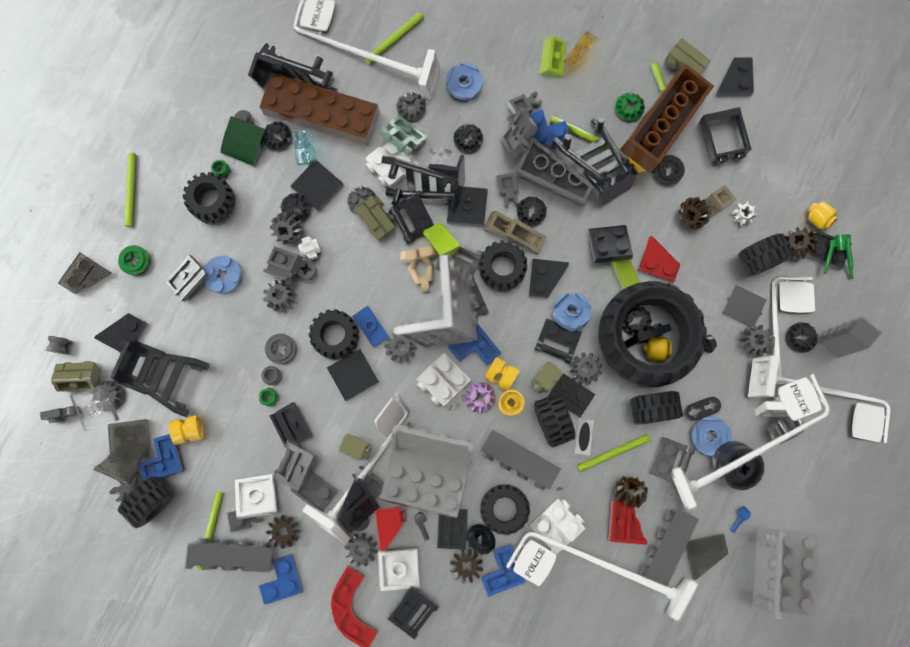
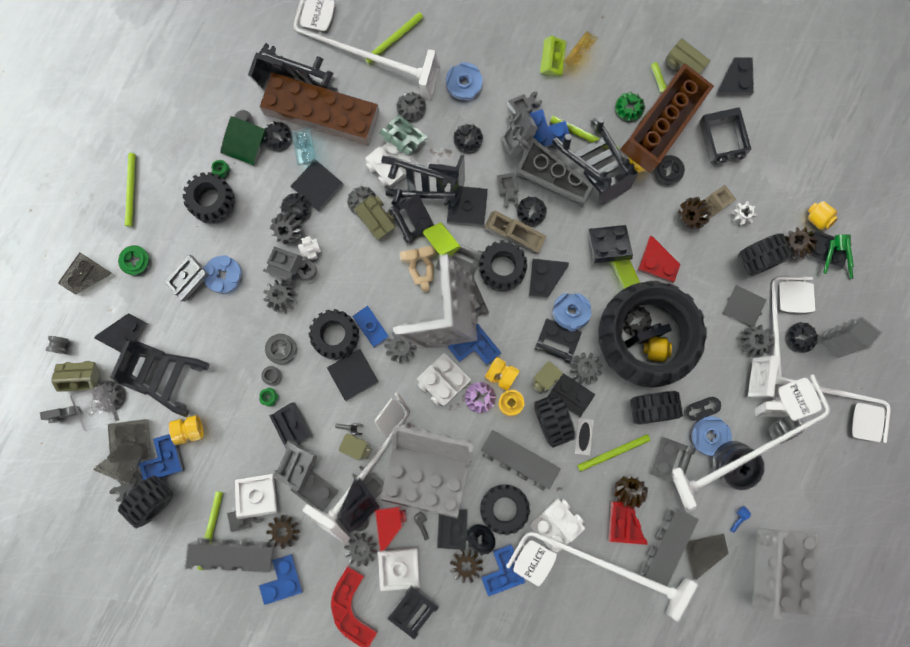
(351, 428): none -> dark grey hand
(710, 344): black plate -> none

